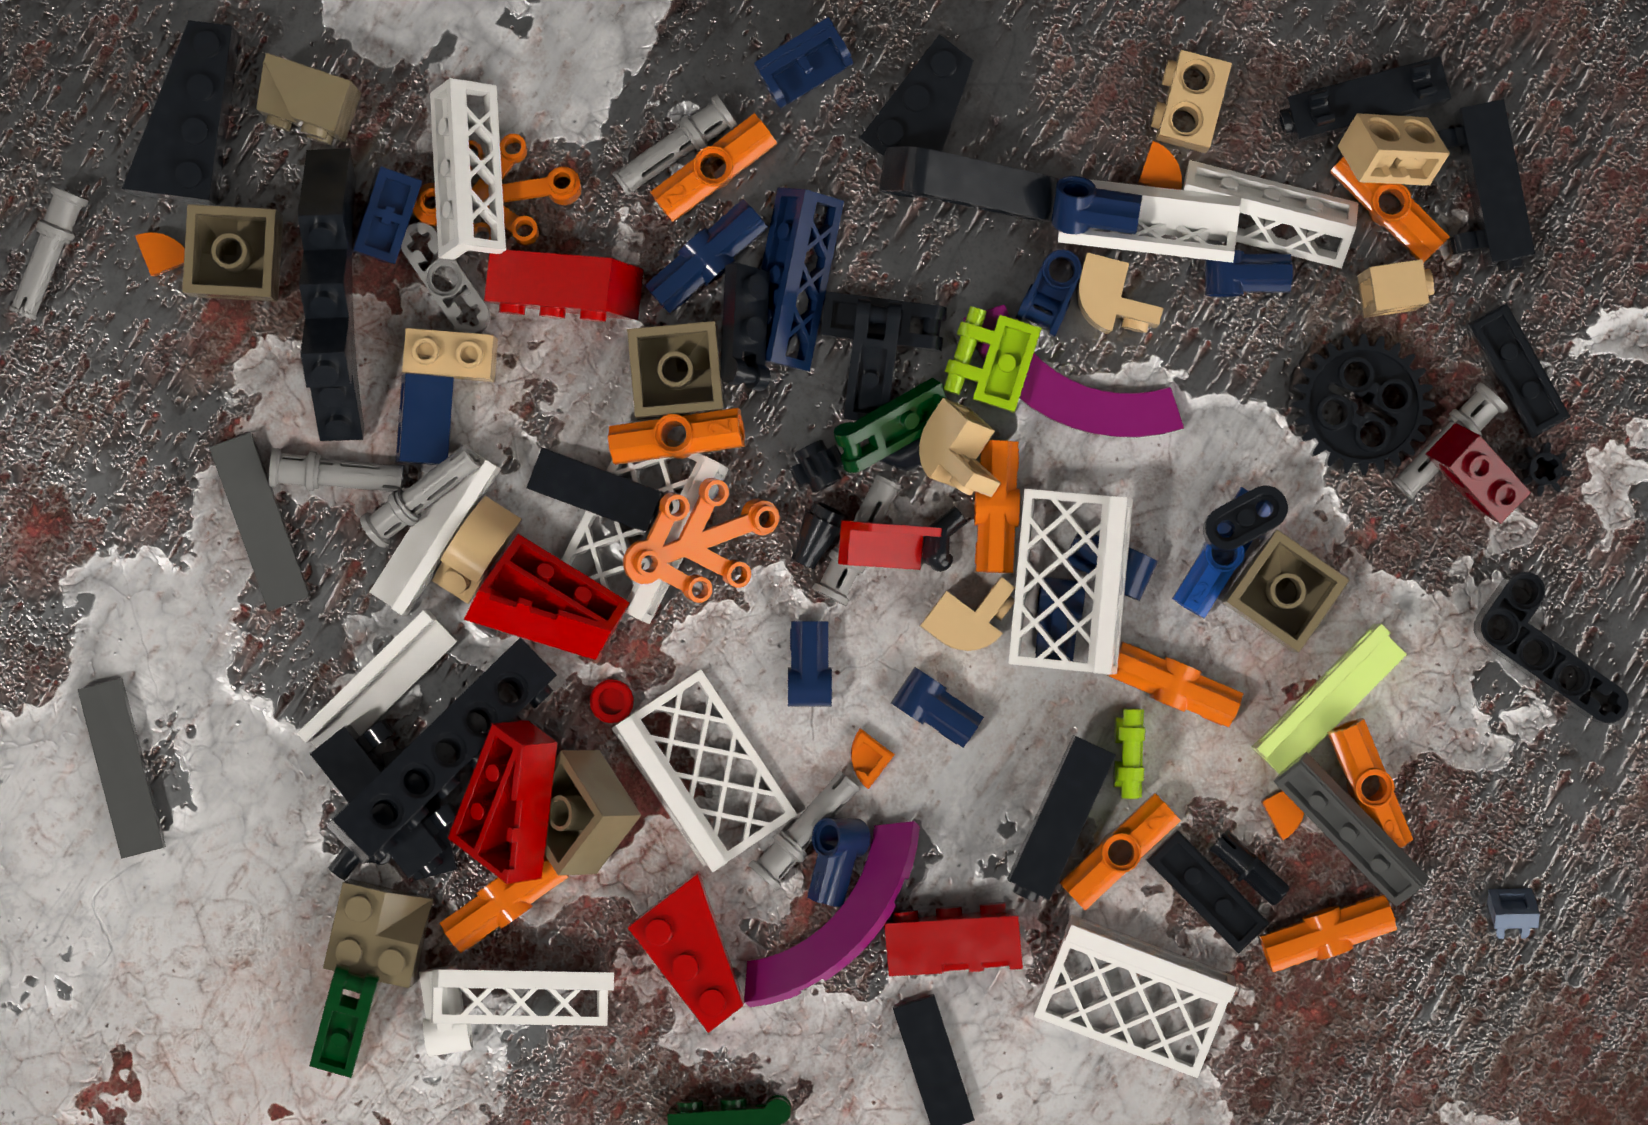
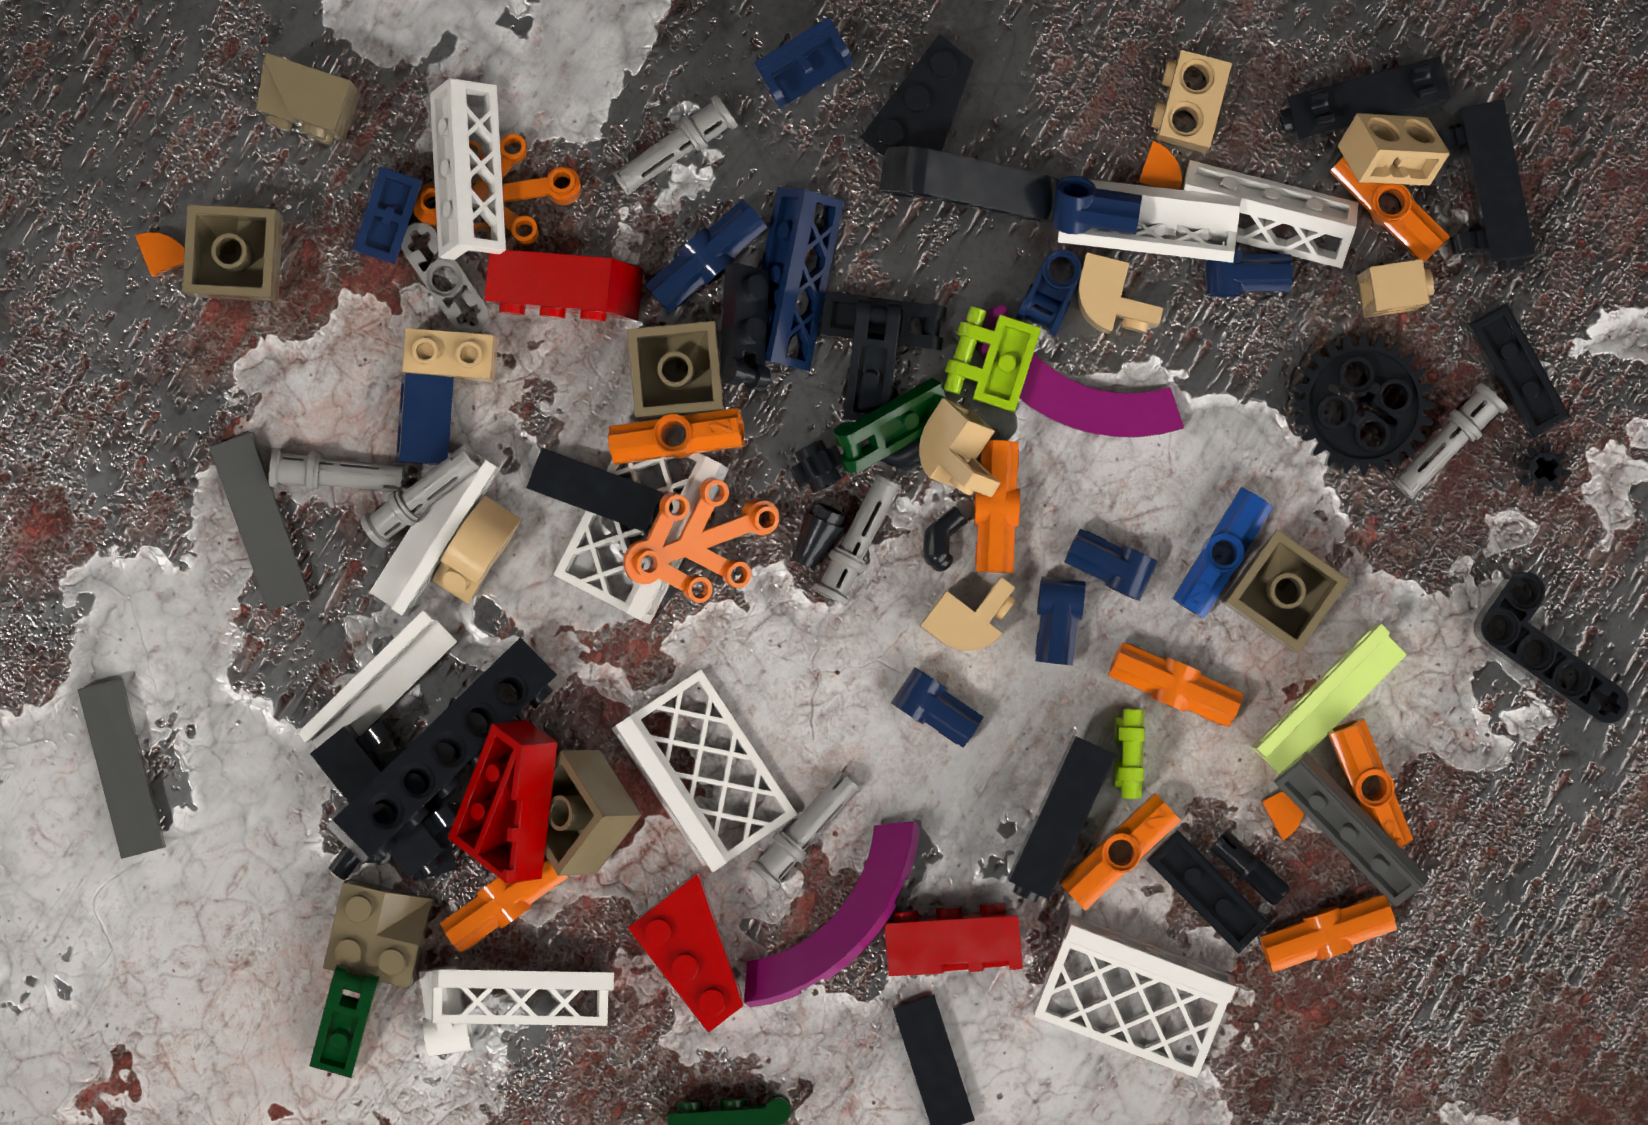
(54, 233): light grey pin -> none
(189, 124): black wedge -> none
(327, 293): black arch -> none
(546, 601): red wedge -> none
(611, 701): red tile -> none
(736, 149): orange piece -> none
(809, 671): dark blue piece -> none
(837, 845): dark blue piece -> none
(868, 757): orange tile -> none
(883, 544): red panel -> none
(1109, 582): white fence -> none
(1244, 519): black plate -> none
(1478, 473): dark red brick -> none
(1513, 910): sand blue tile -> none

